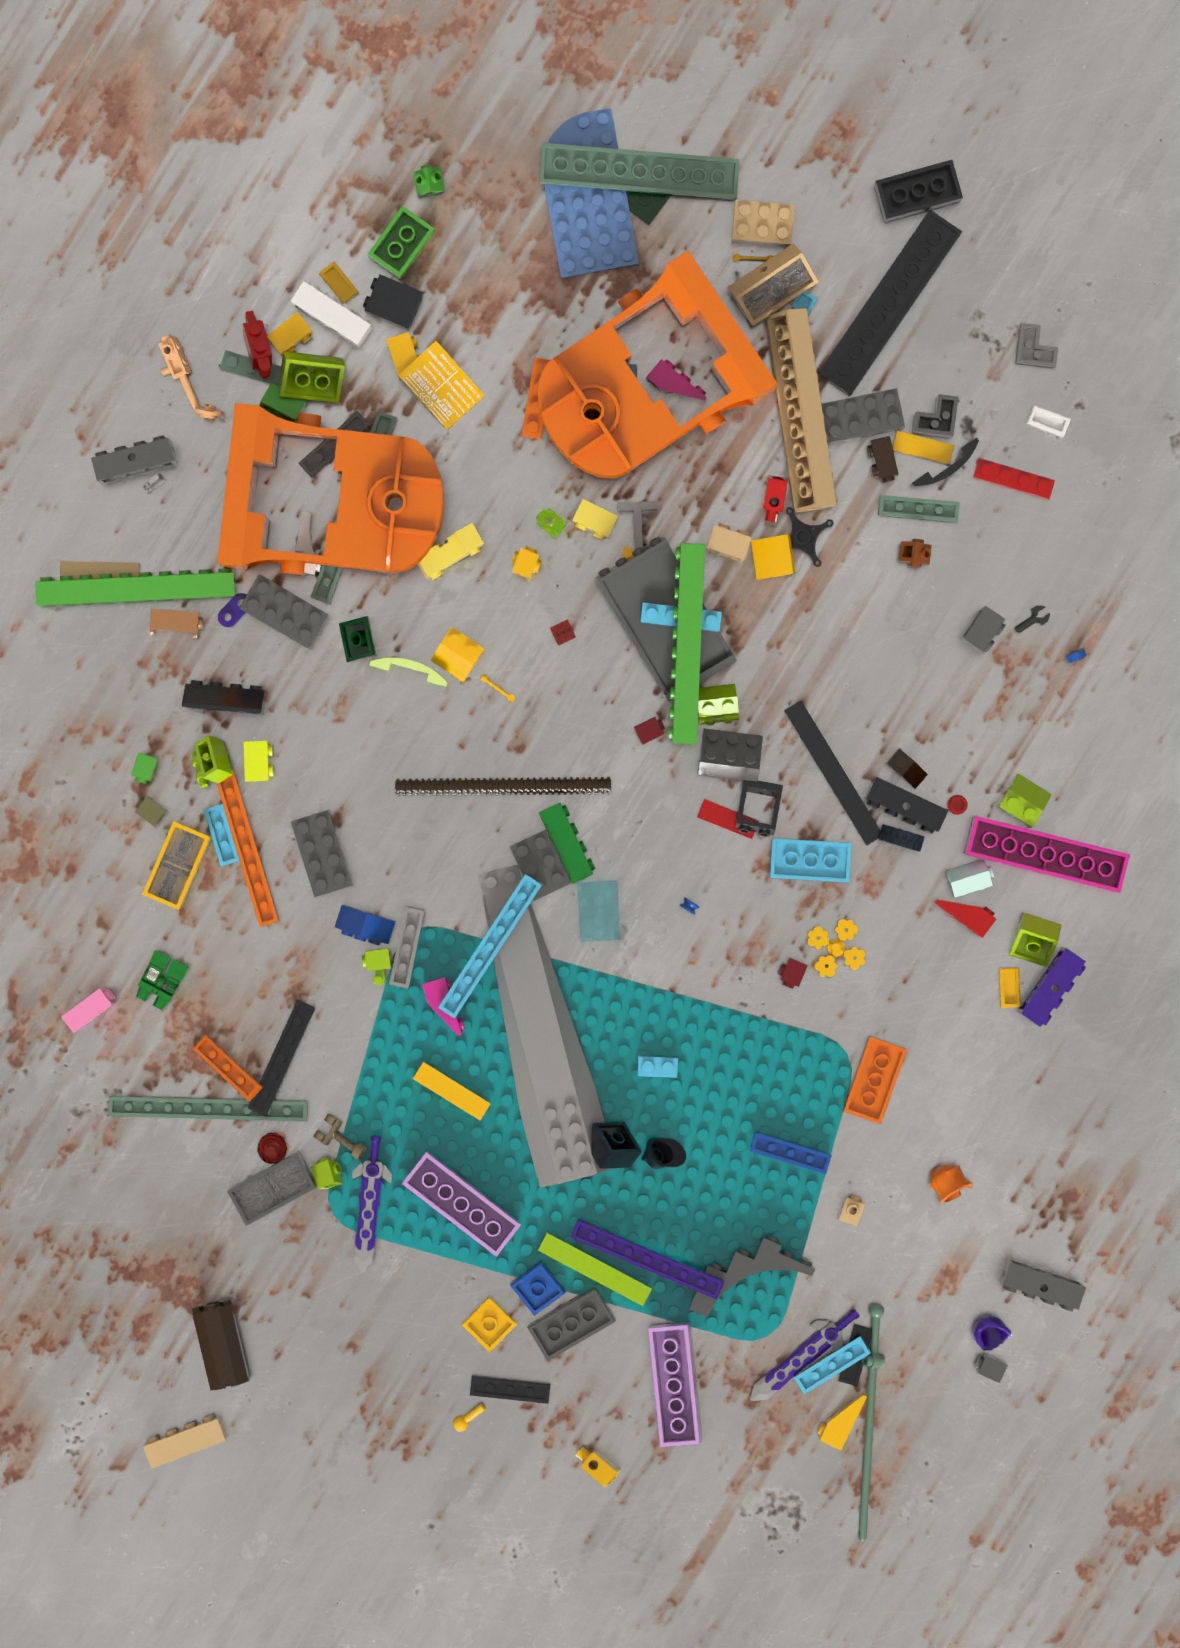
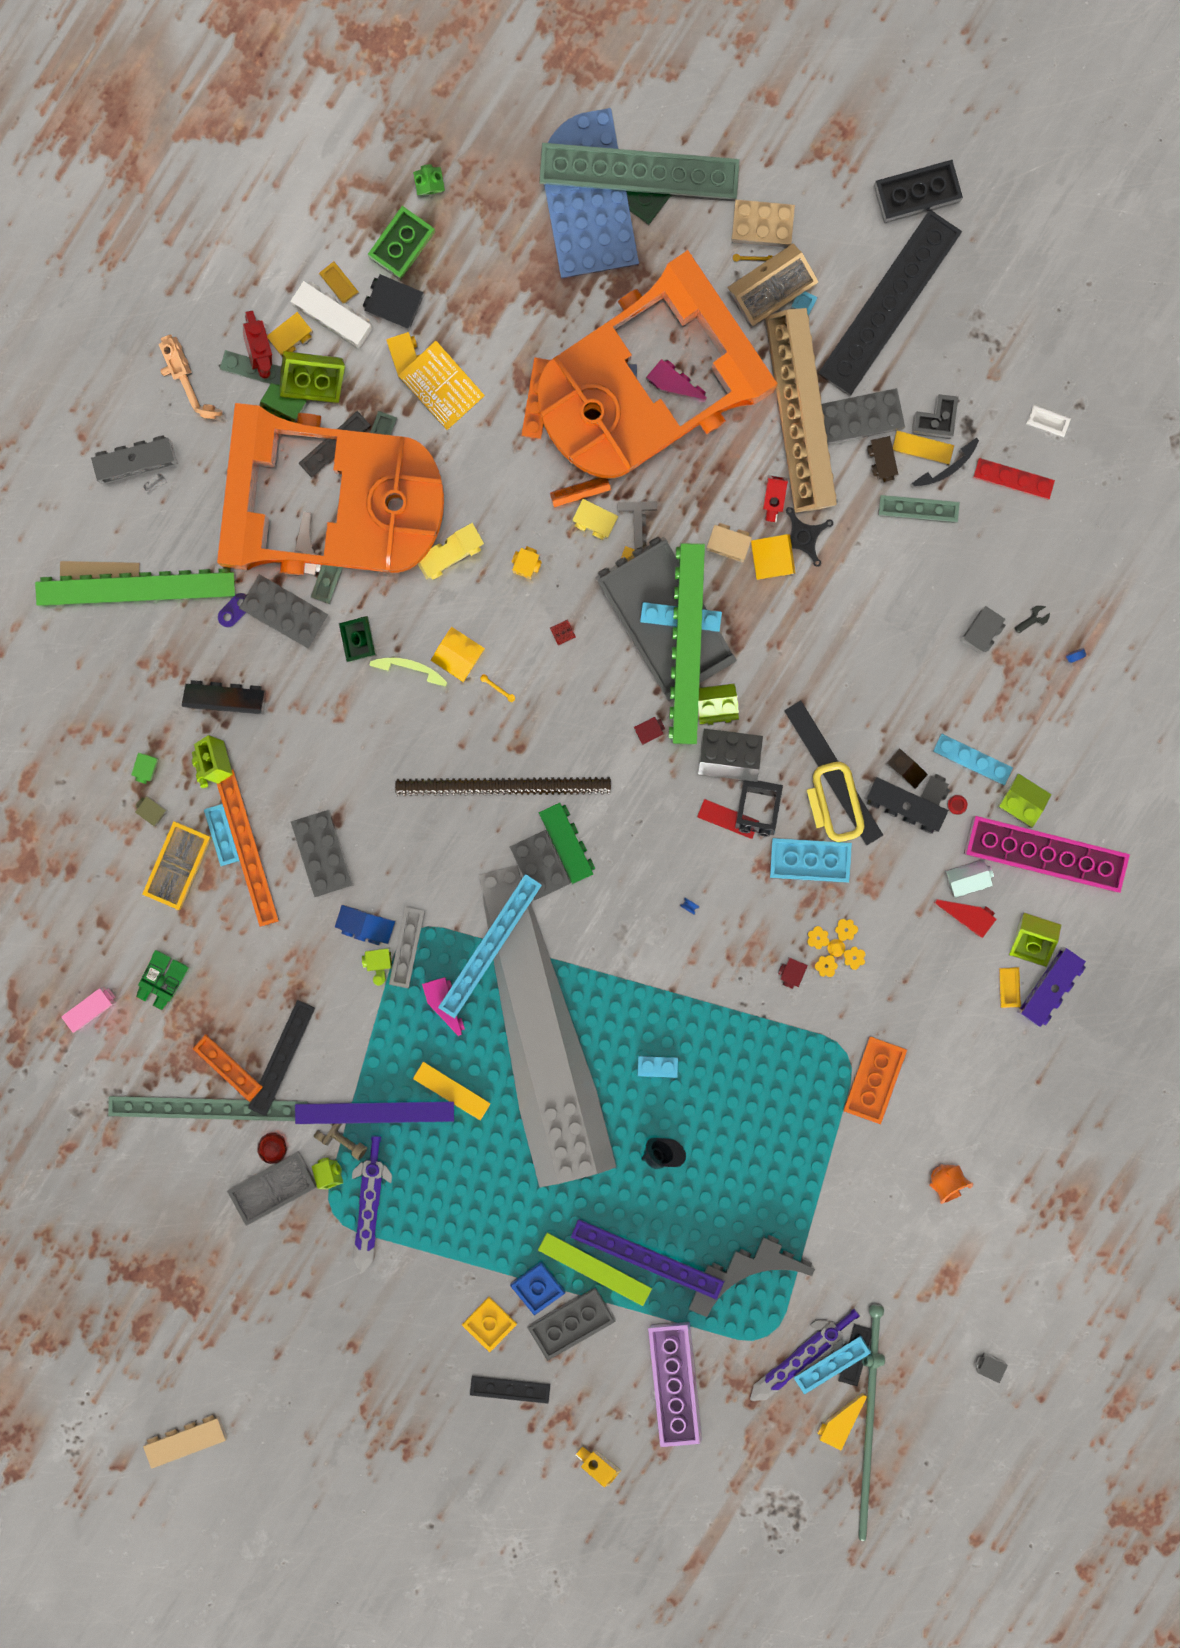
(175, 621): medium nougat brick -> none
(220, 1344): dark brown brick -> none
(257, 760): neon yellow brick -> none
(374, 1113): none -> dark purple tile
(460, 1423): yellow bar -> none
(461, 1203): lavender brick -> none
(552, 530): clear neon green brick -> none
(580, 491): none -> orange tile
(598, 911): clear light blue brick -> none
(613, 1145): black slope -> none
(790, 1152): blue plate -> none
(820, 807): none -> light yellow bar
(851, 1210): tan brick -> none
(901, 837): black wheel -> none
(915, 553): dark orange brick -> none
(935, 789): none -> dark grey brick
(972, 759): none -> medium azure plate
(991, 1332): dark purple hair -> none
(1030, 351): flat silver plate -> none
(1055, 1289): dark grey brick -> none

